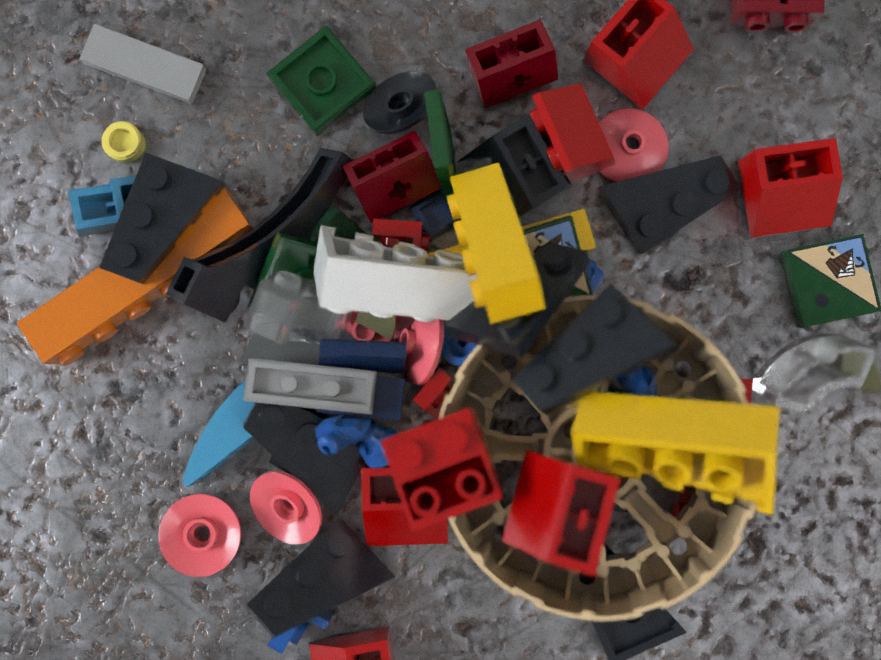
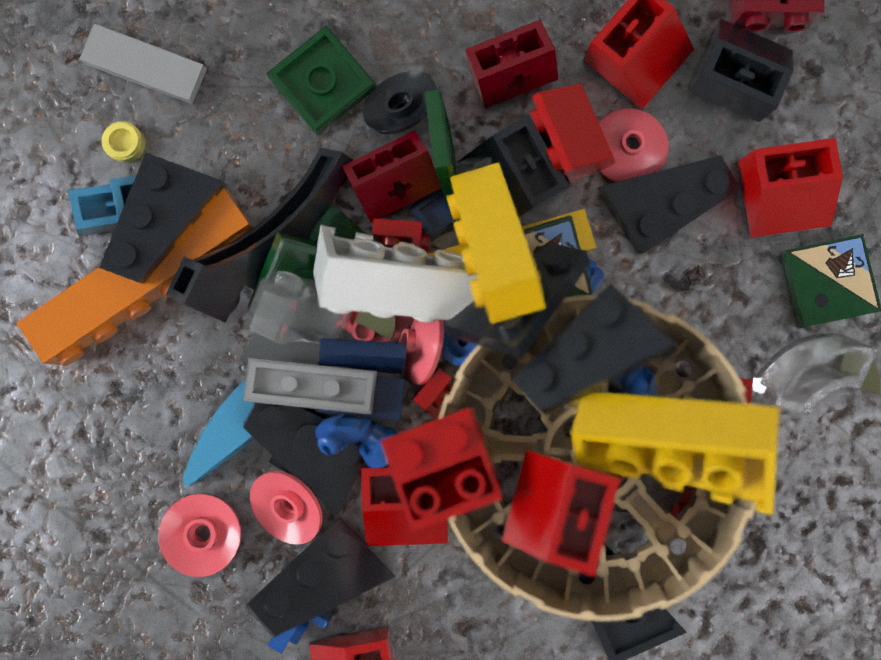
(743, 71): none -> black slope

